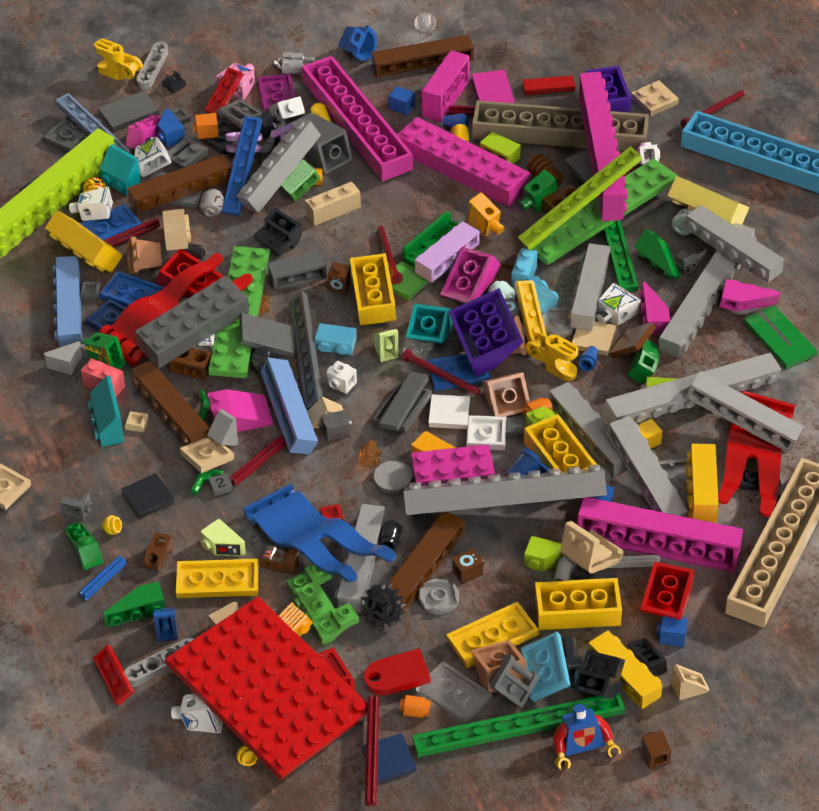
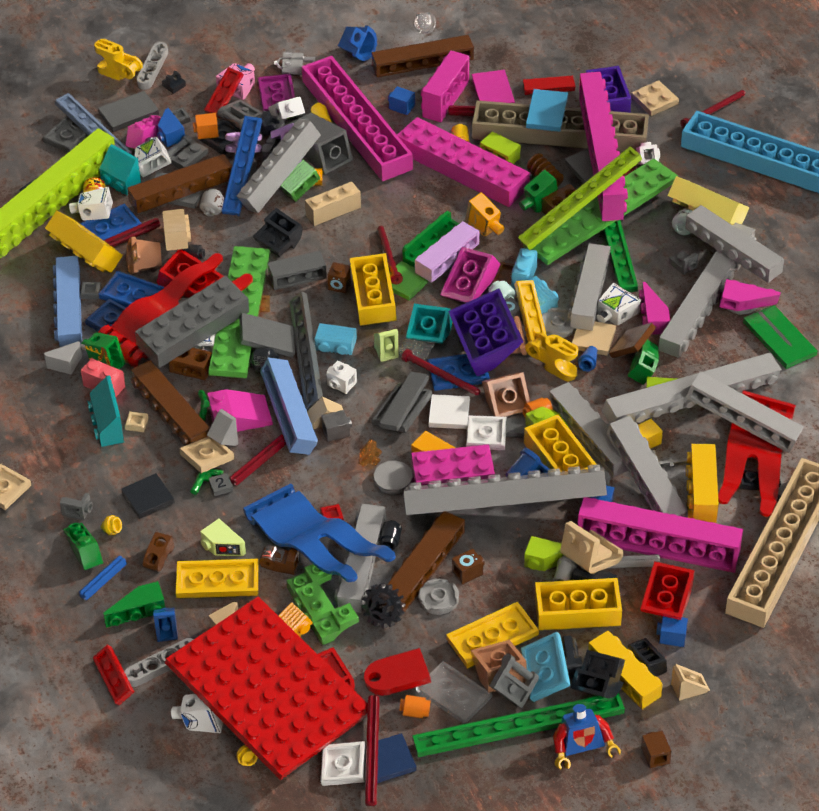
(343, 763): none -> white tile
(453, 120): blue cone -> none
(547, 110): none -> dark azure tile
(658, 251): green slope -> none

